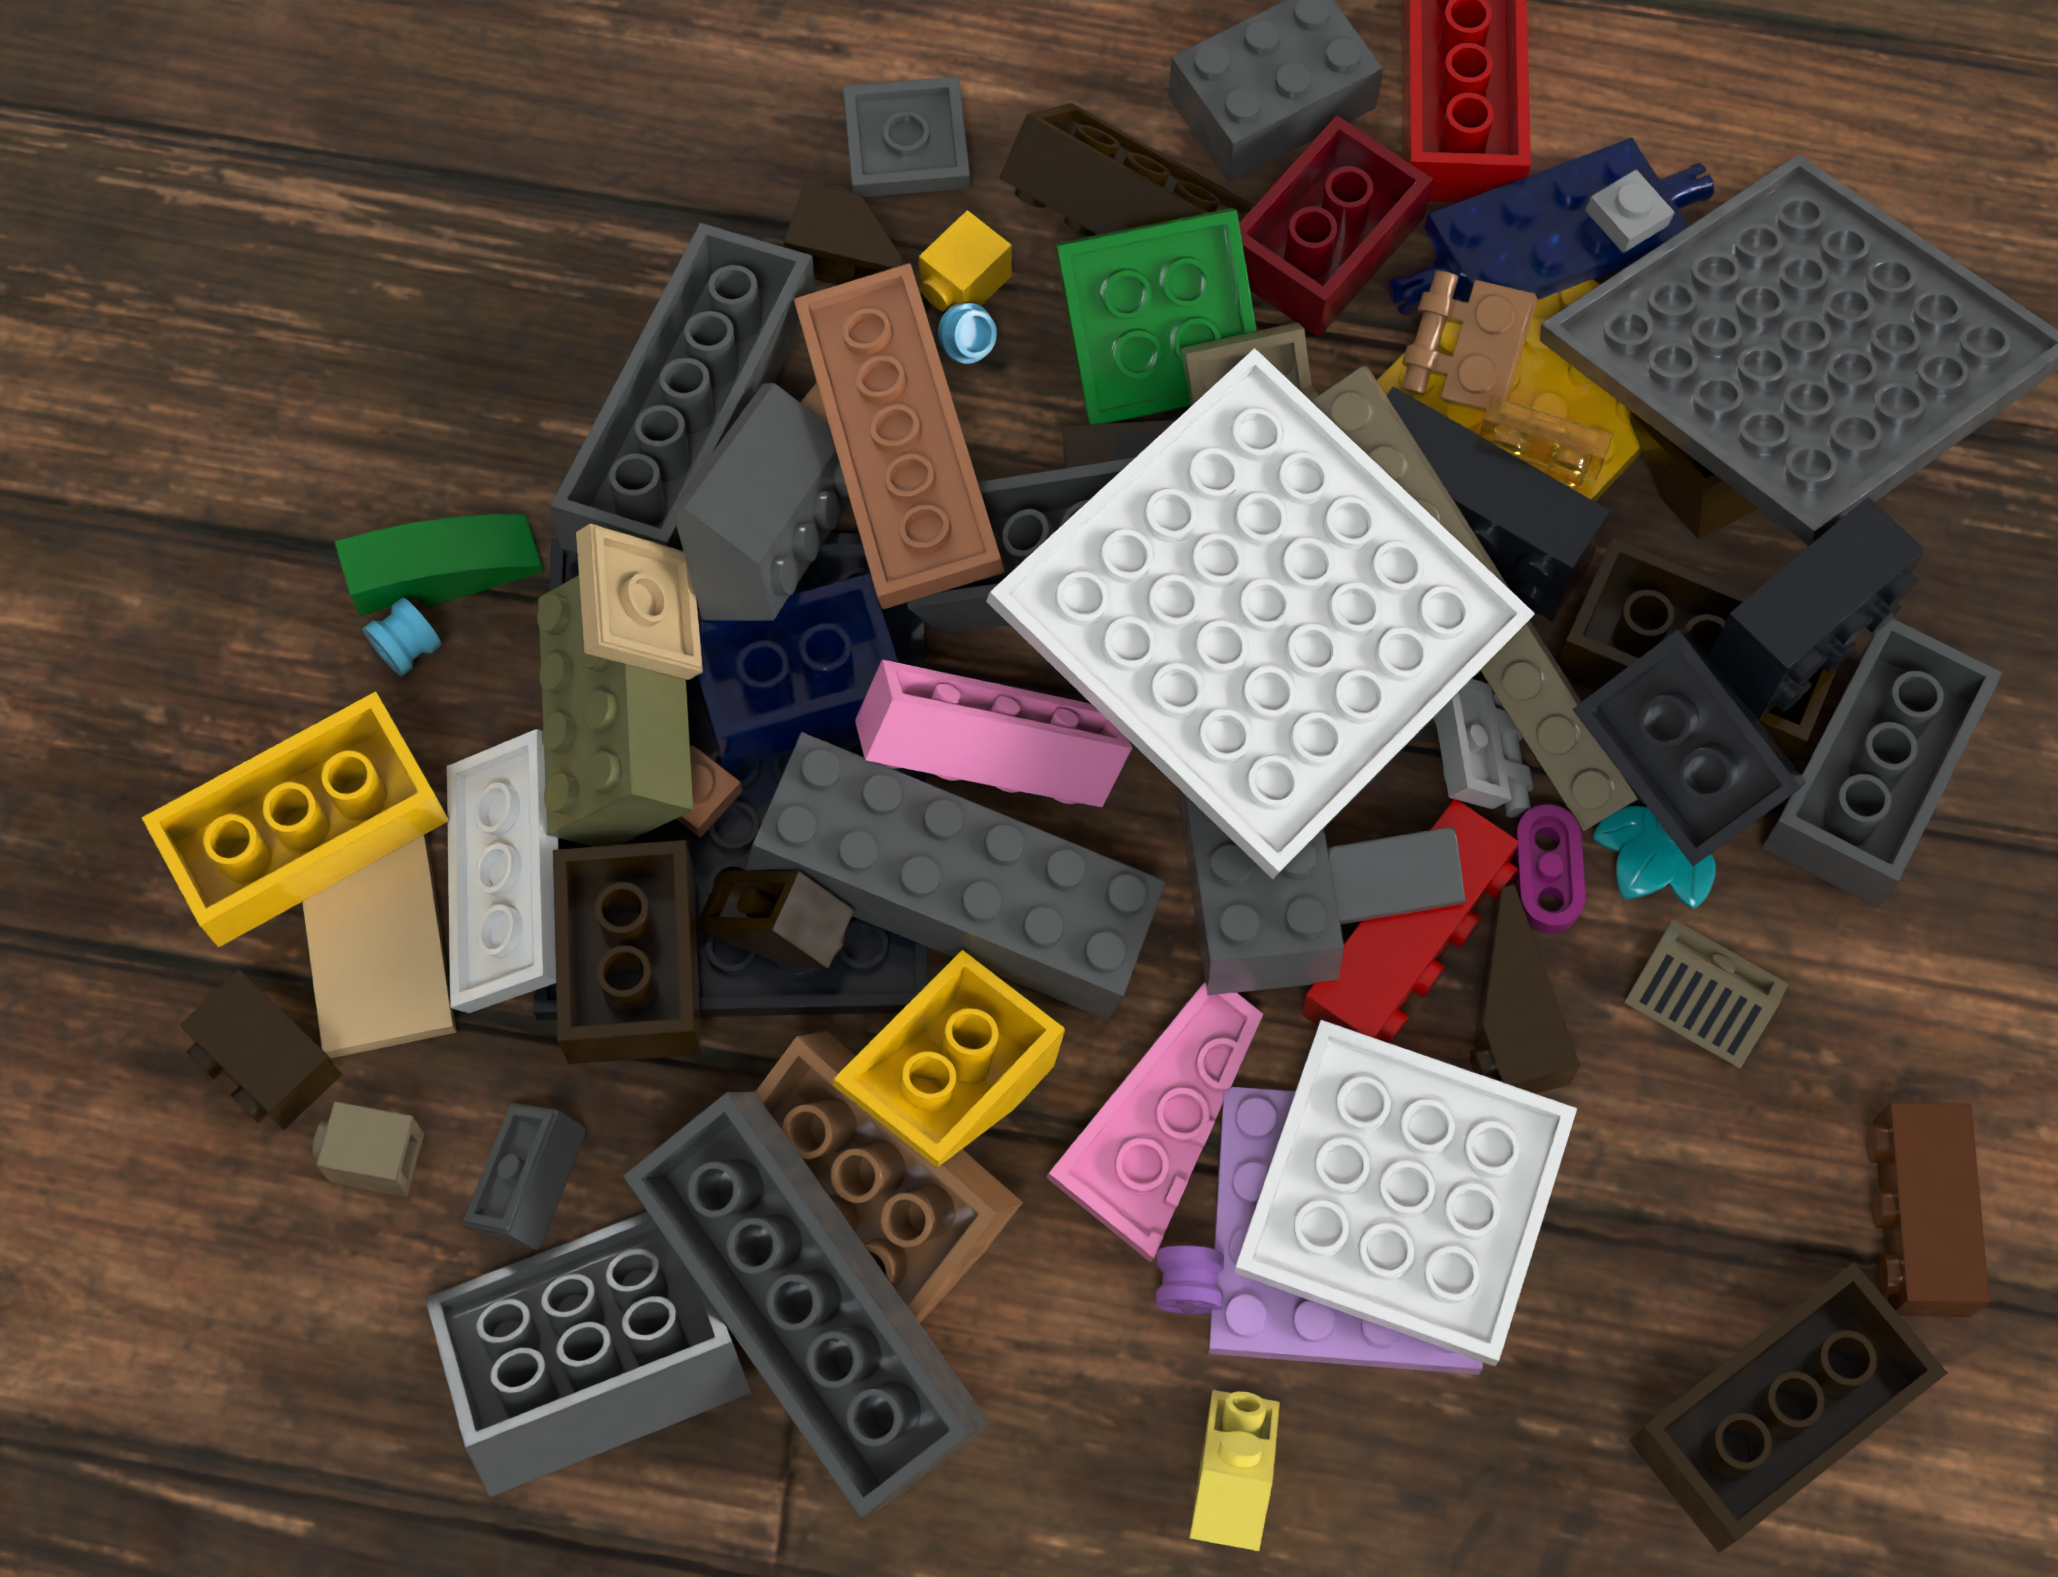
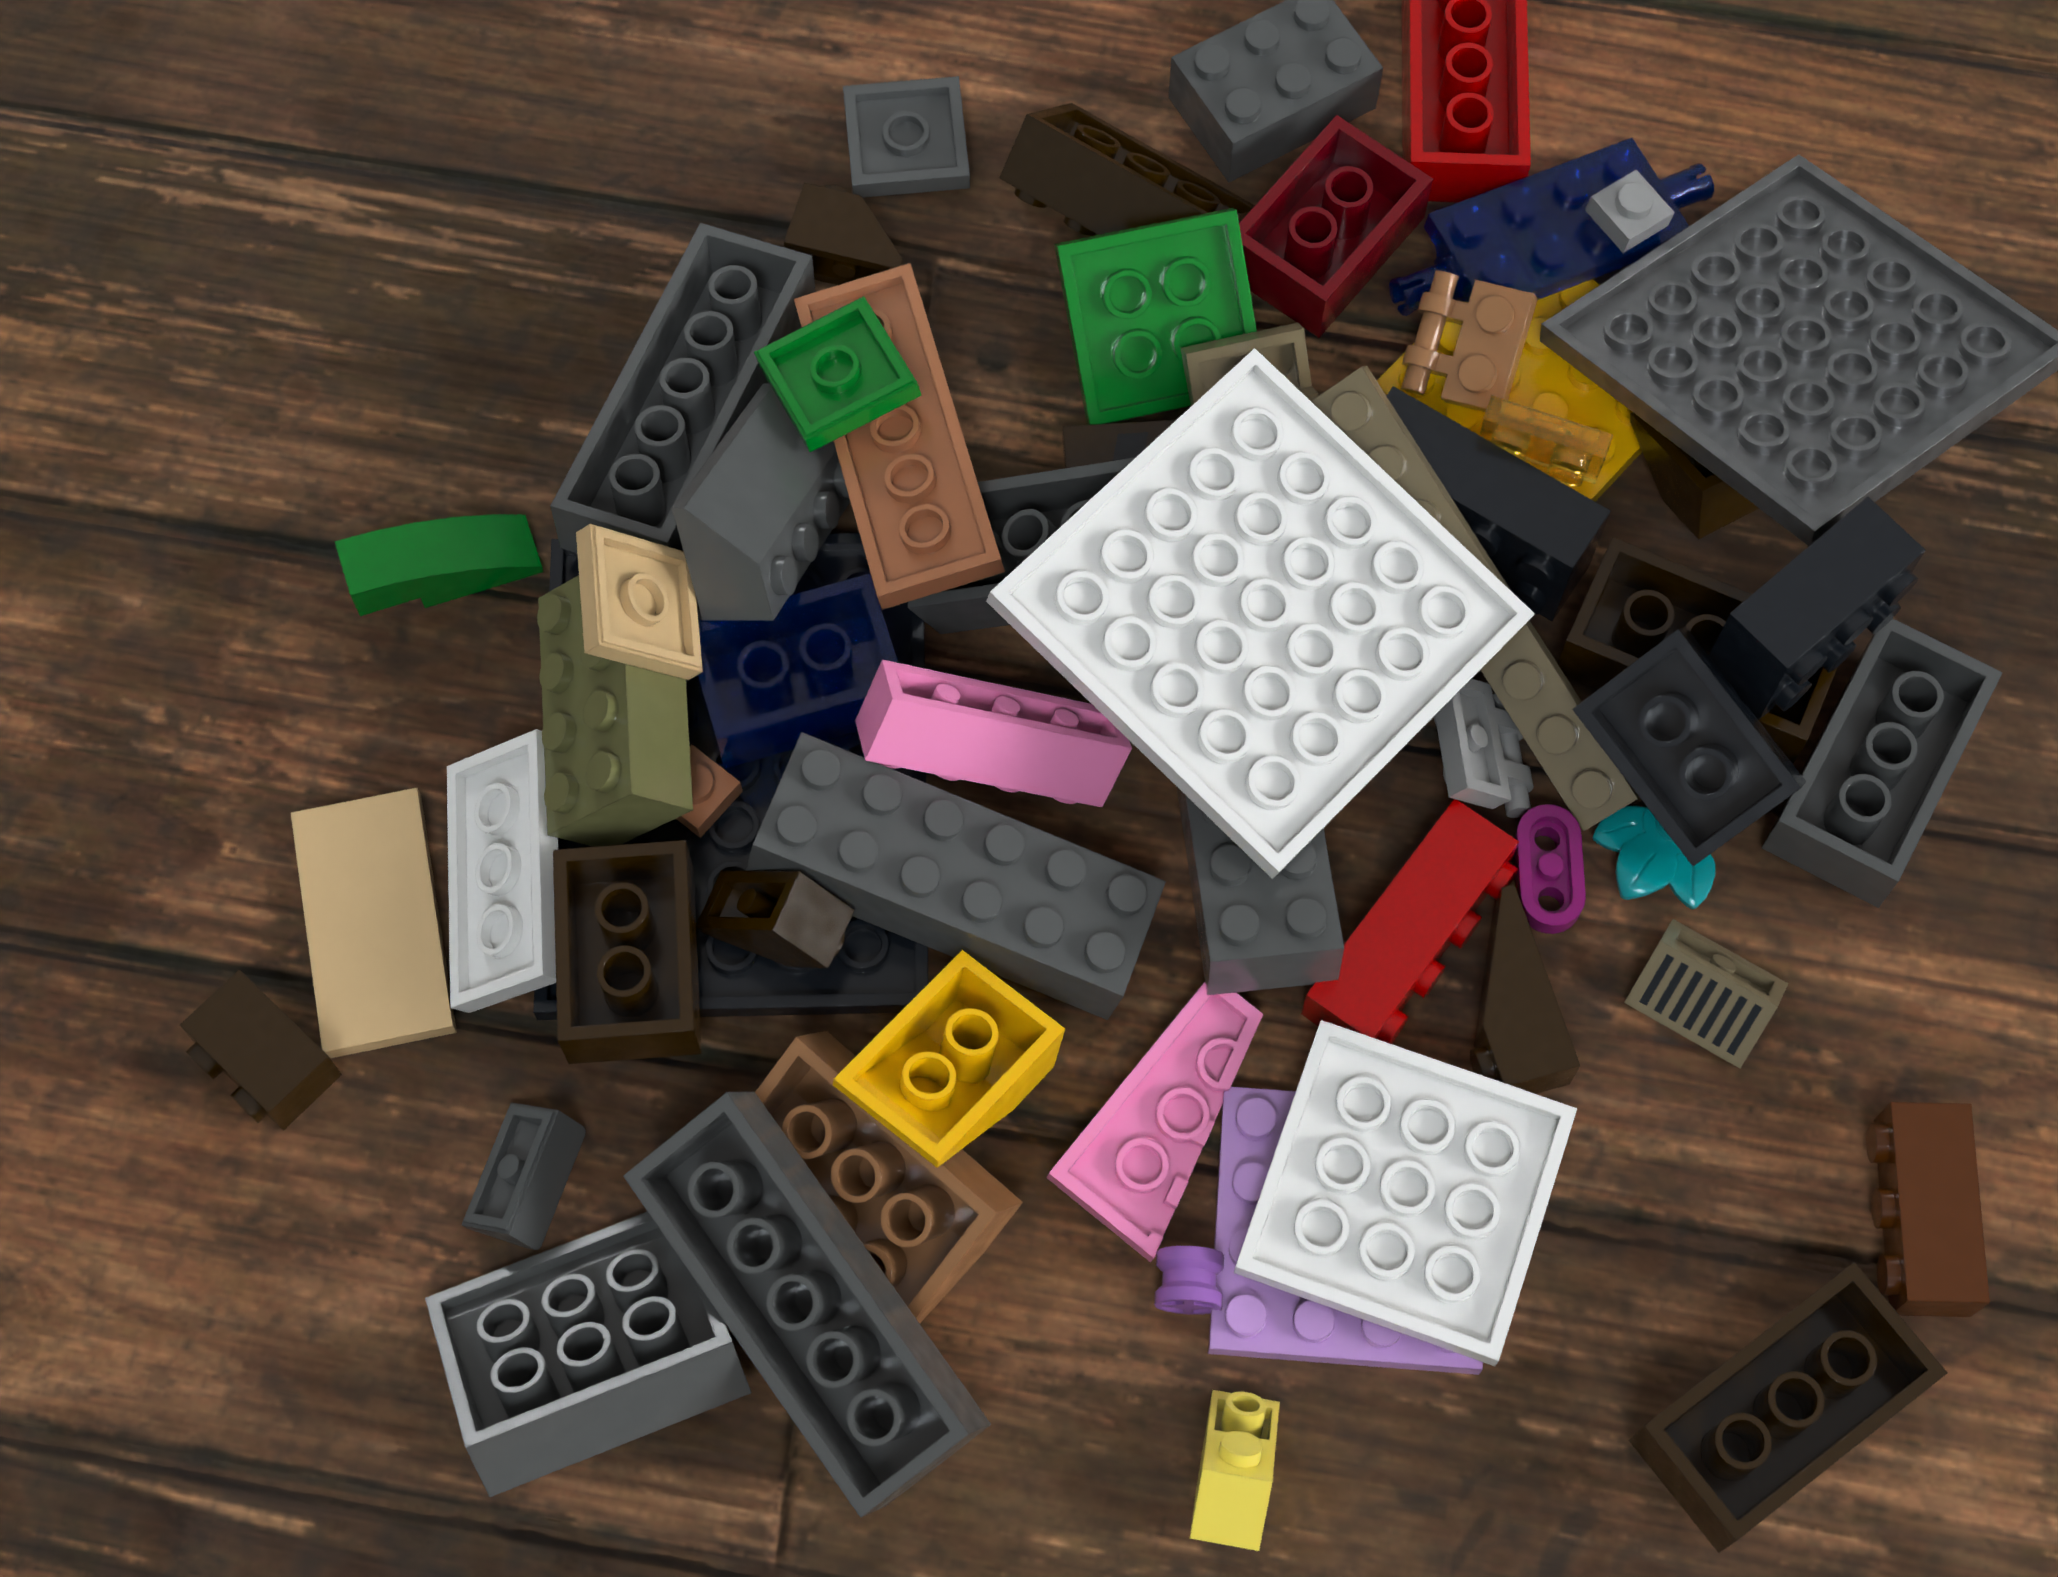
(295, 820): yellow brick -> none
(368, 1148): dark tan brick -> none
(402, 636): medium azure wheel -> none
(837, 374): none -> green plate
(964, 264): yellow brick -> none
(966, 333): medium azure plate -> none
(1397, 875): dark grey slope -> none

